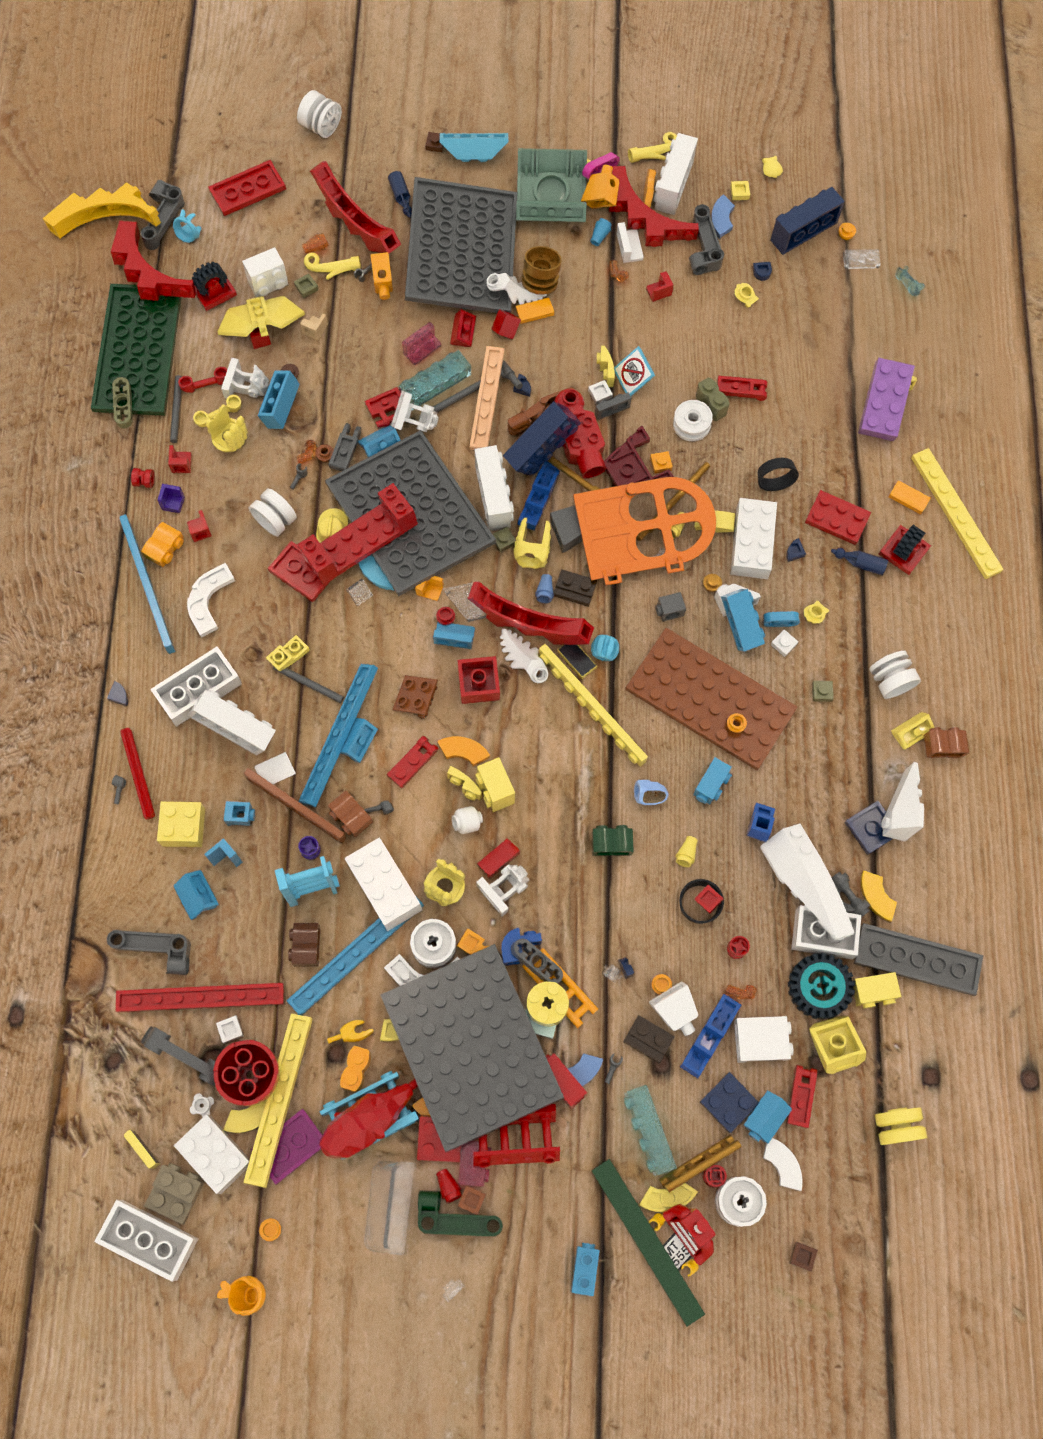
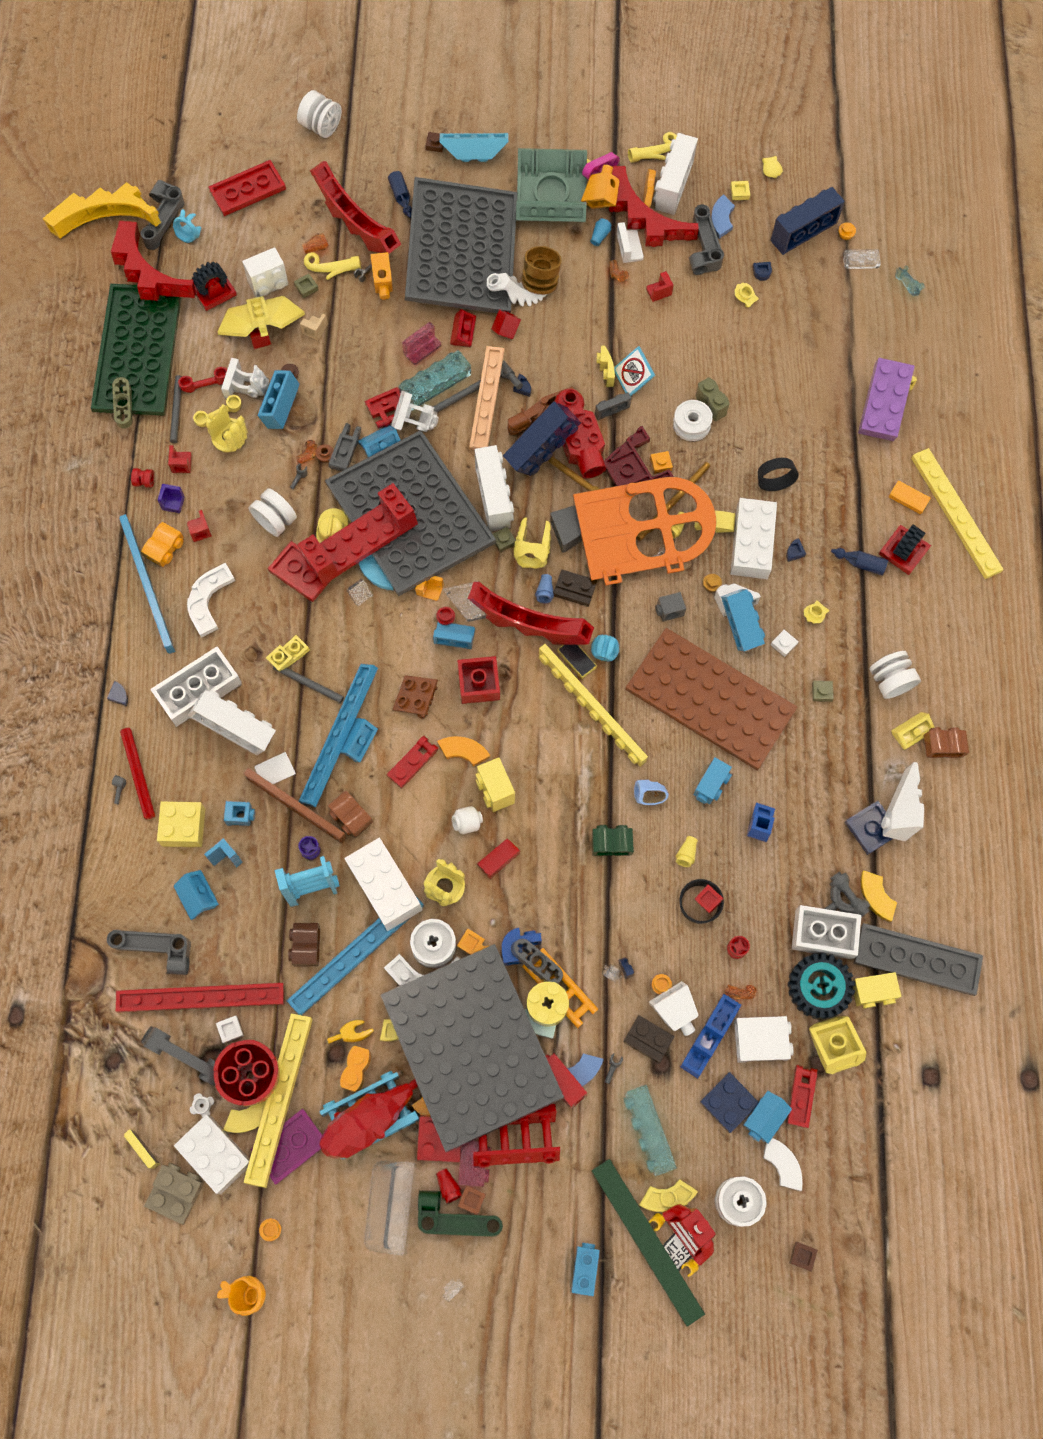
(146, 1240): white brick -> none
(385, 806): dark grey hand -> none
(469, 788): light yellow slope -> none
(515, 875): white tile -> none
(523, 656): white plant -> none
(534, 310): light orange tile -> none
(539, 495): blue slope -> none
(600, 392): white plate -> none
(699, 1163): pearl gold bar -> none
(711, 1176): red wheel -> none
(739, 718): light orange plate -> none
(742, 387): red plate -> none
(781, 619): dark azure beam -> none
(804, 872): white wedge -> none
(838, 517): red plate -> none
(900, 1124): light yellow wheel -> none

